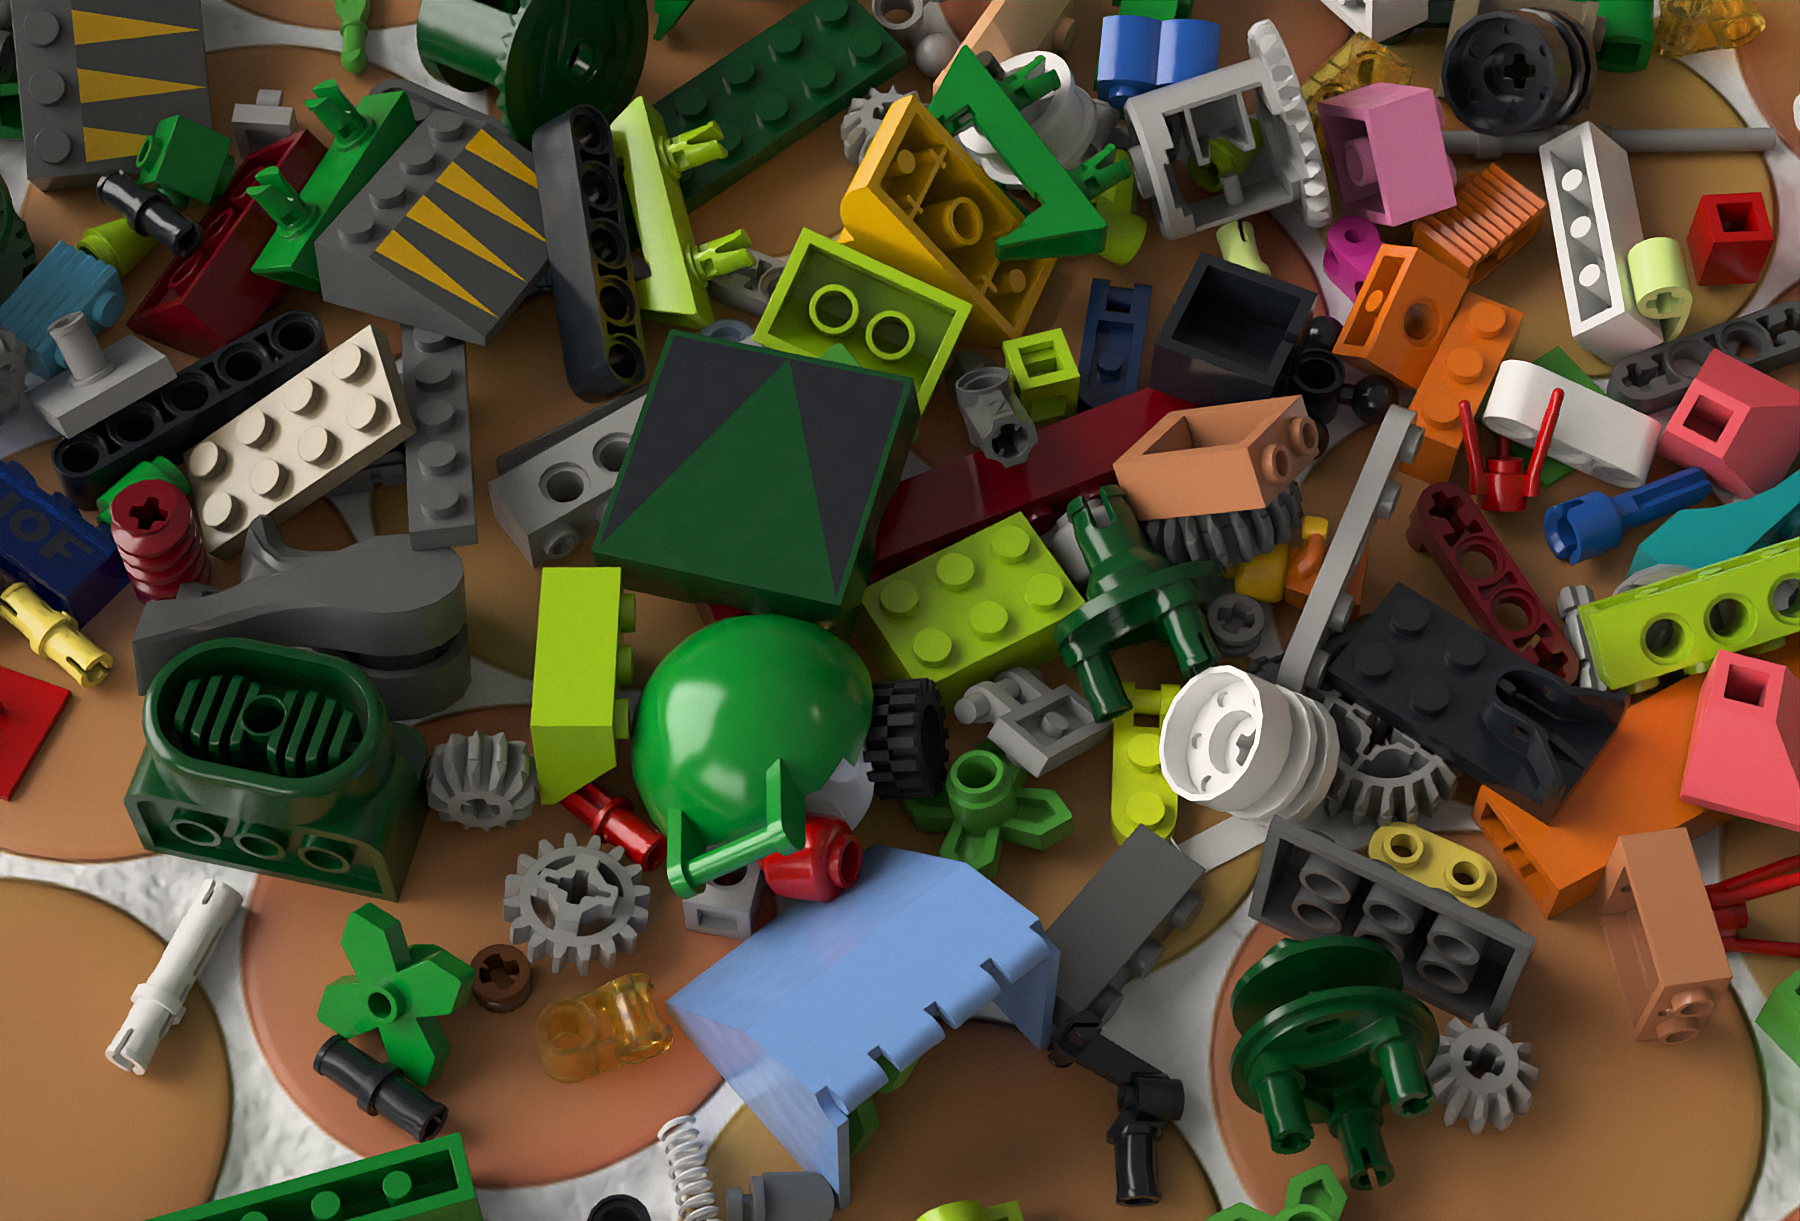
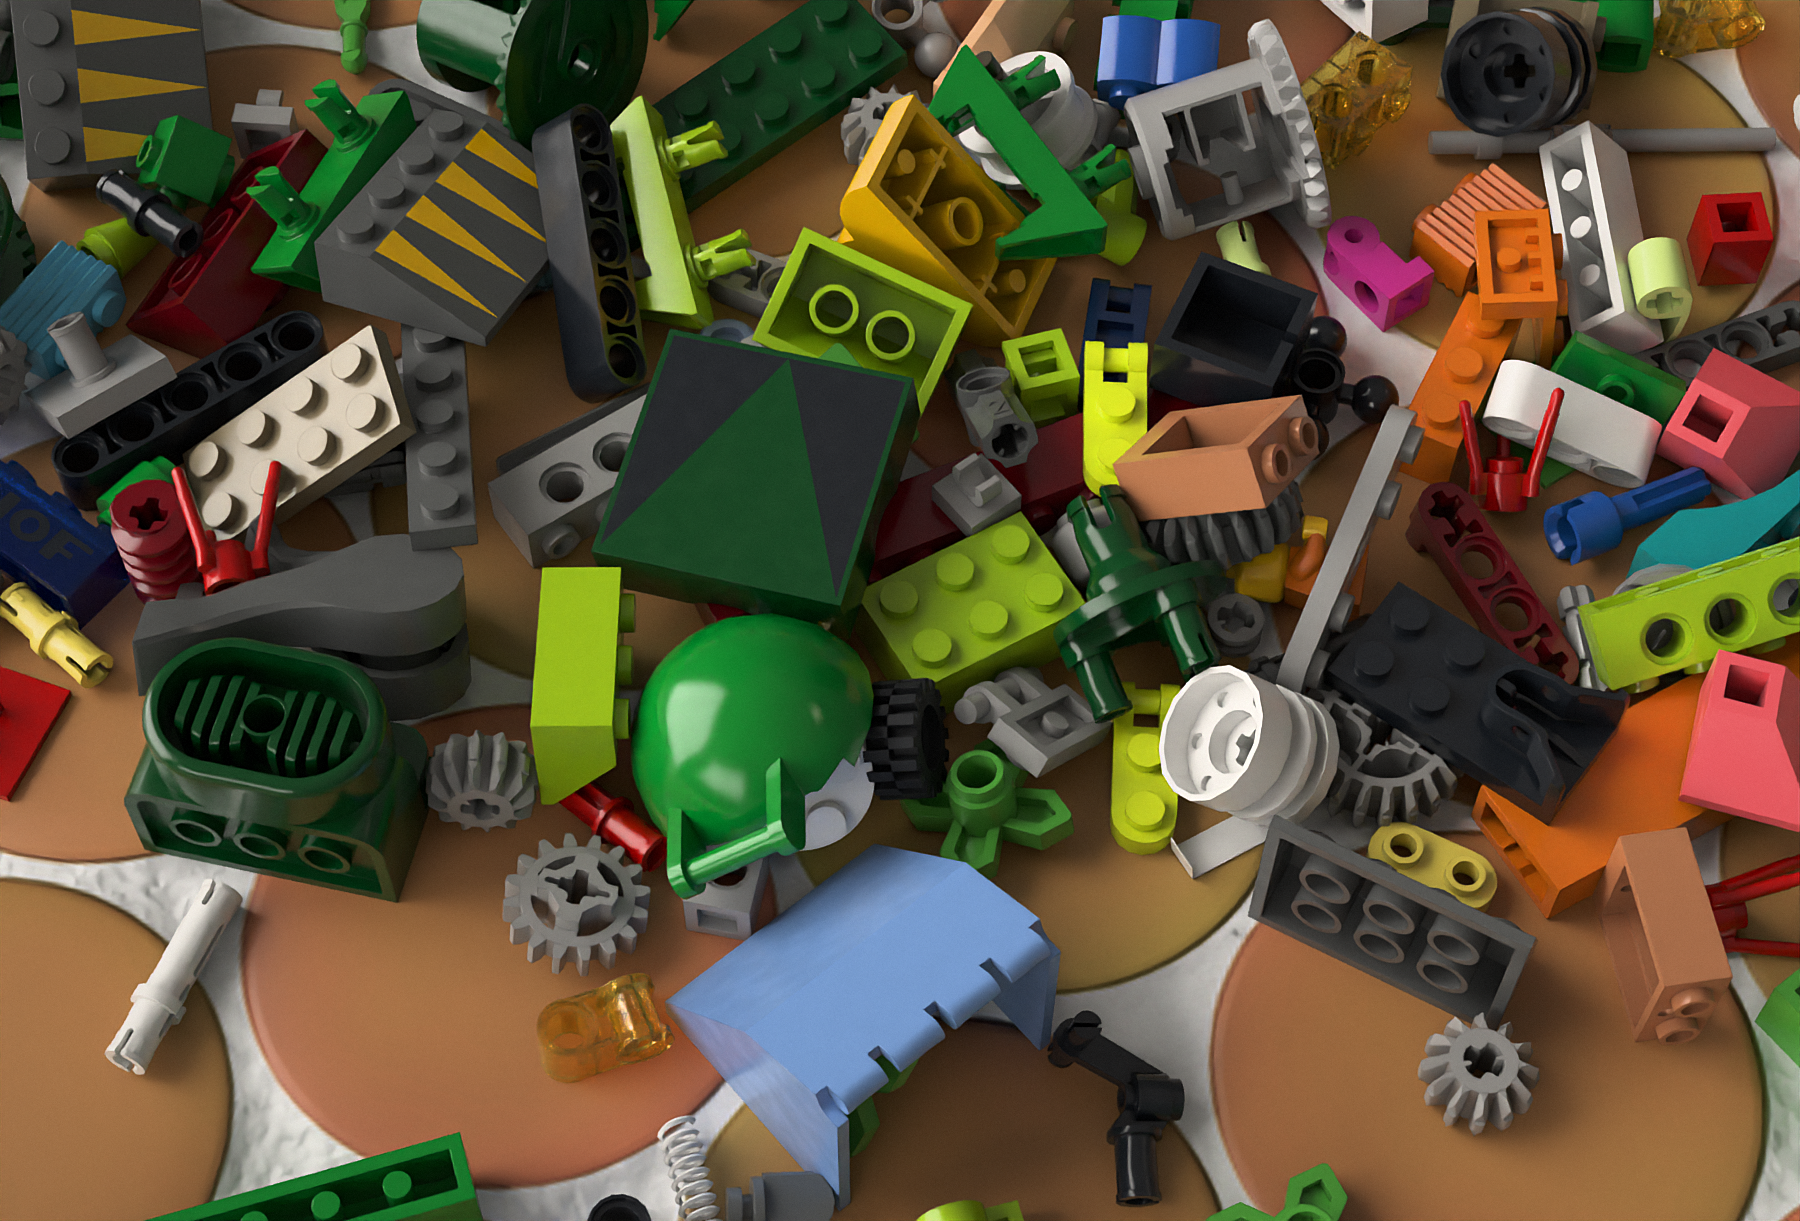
(227, 561): none -> red plant
(380, 1088): black pin -> none
(397, 991): green plant -> none
(513, 962): reddish brown bush -> none
(822, 868): red head -> none
(976, 495): none -> light grey tile
(1112, 410): none -> neon yellow plate
(1120, 923): dark grey brick -> none
(1224, 158): lime cone -> none
(1332, 1046): dark green piece -> none
(1388, 153): bright pink brick -> none
(1400, 285): orange brick -> none
(1518, 274): none -> orange bracket
(1620, 377): none -> green plate

